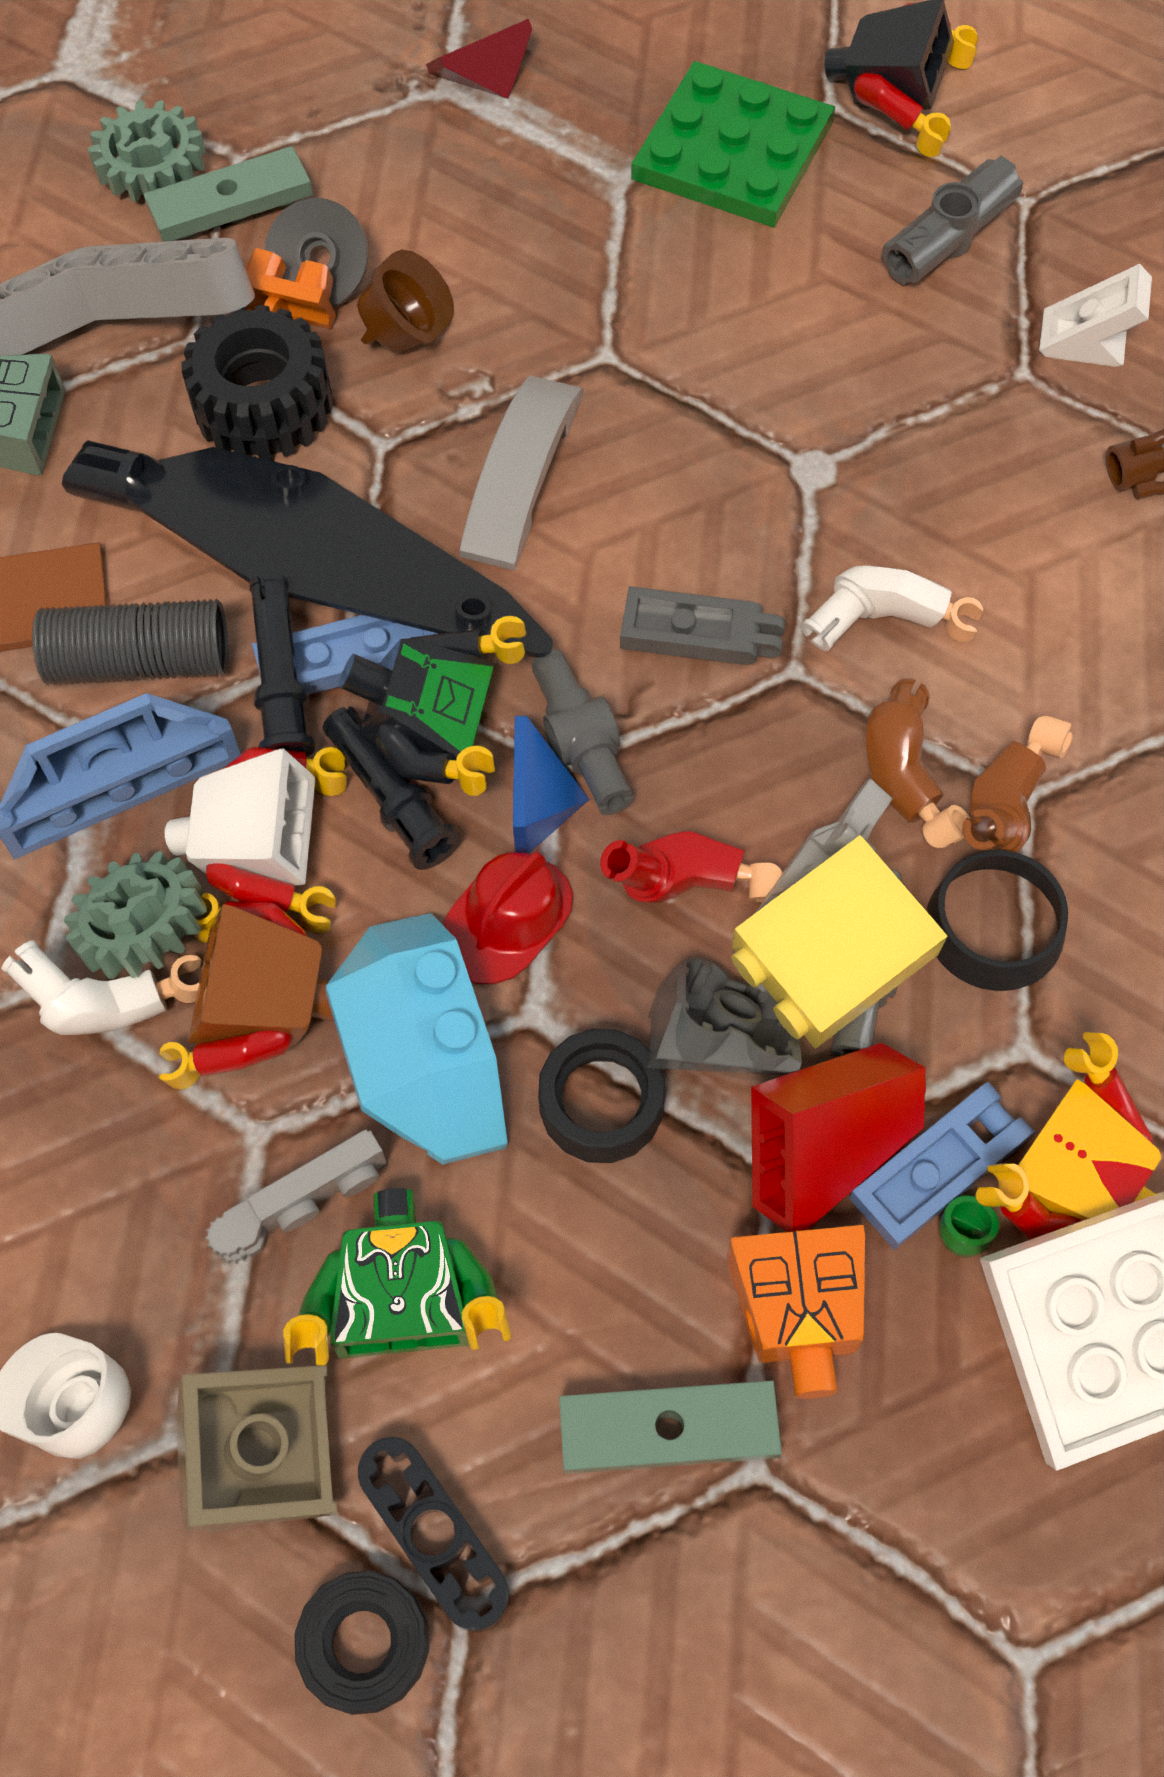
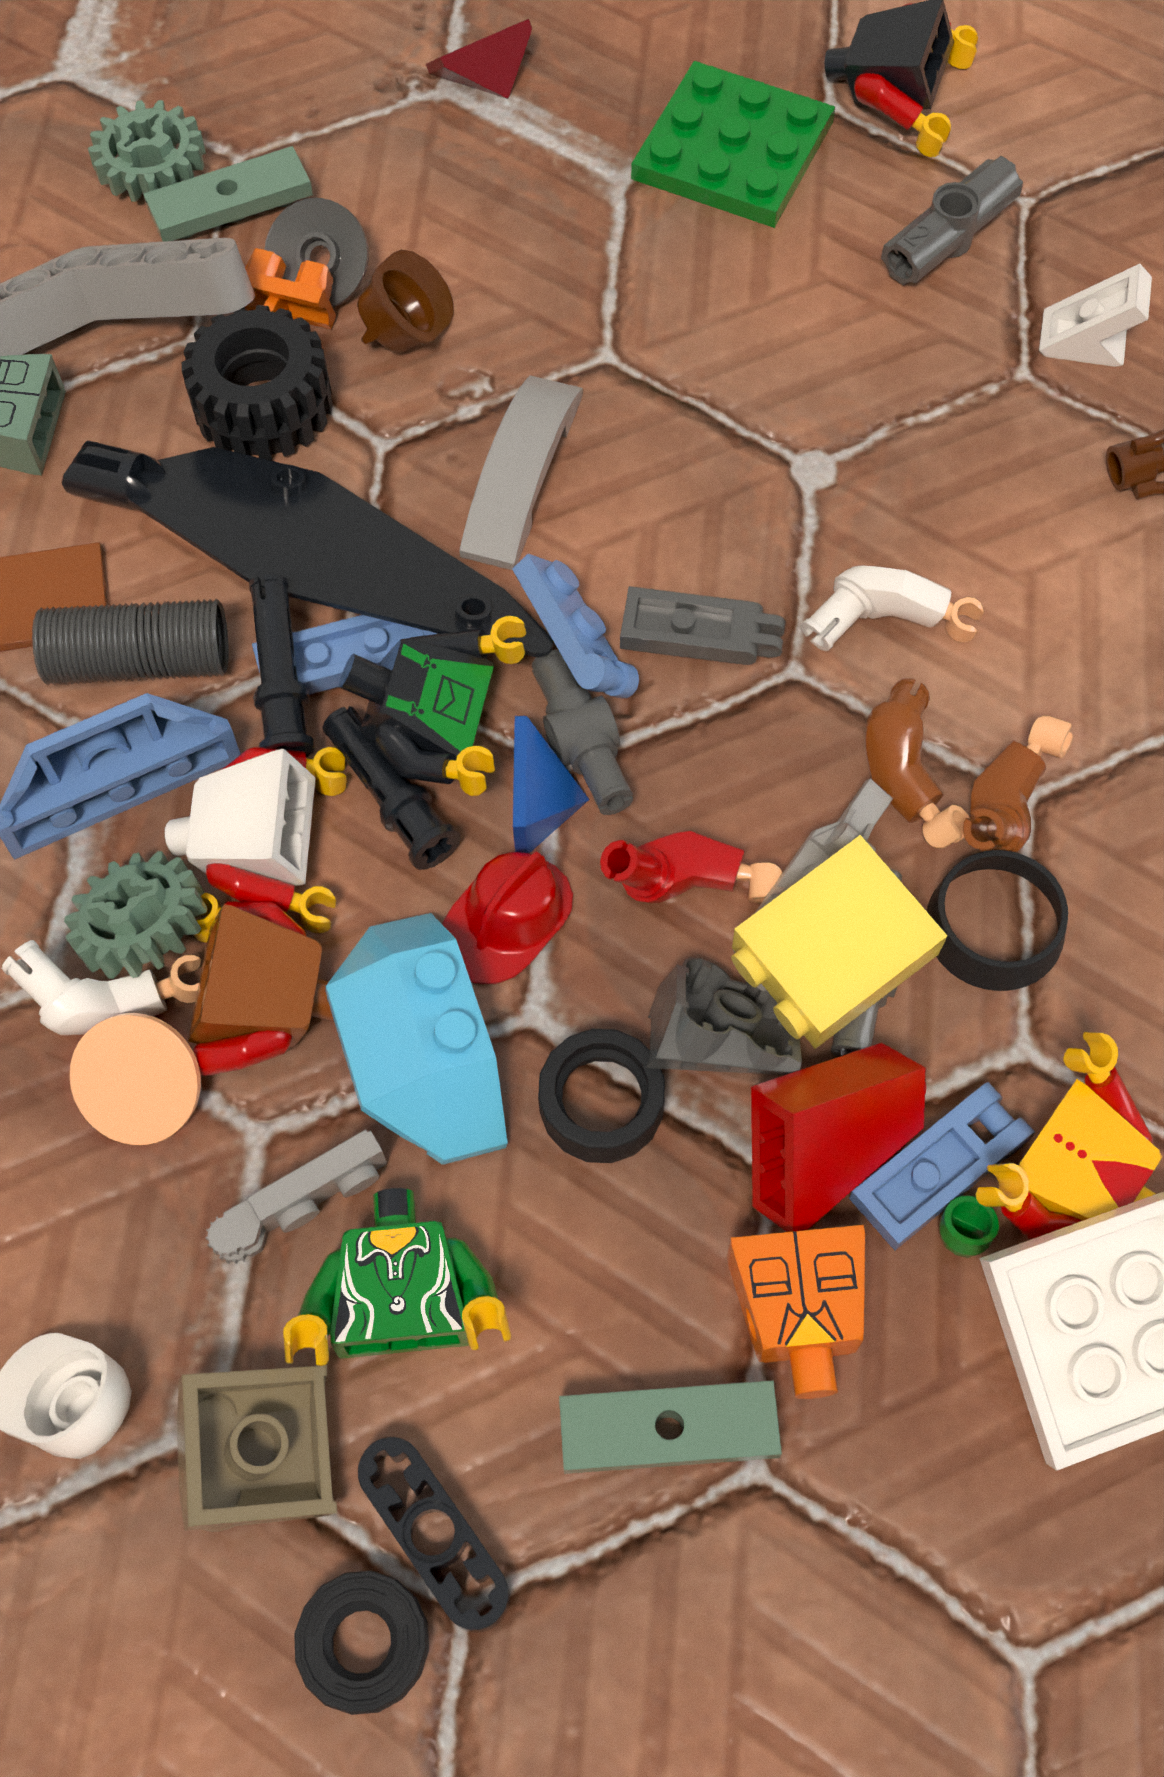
(135, 1078): none -> light nougat piece
(575, 627): none -> medium blue plate

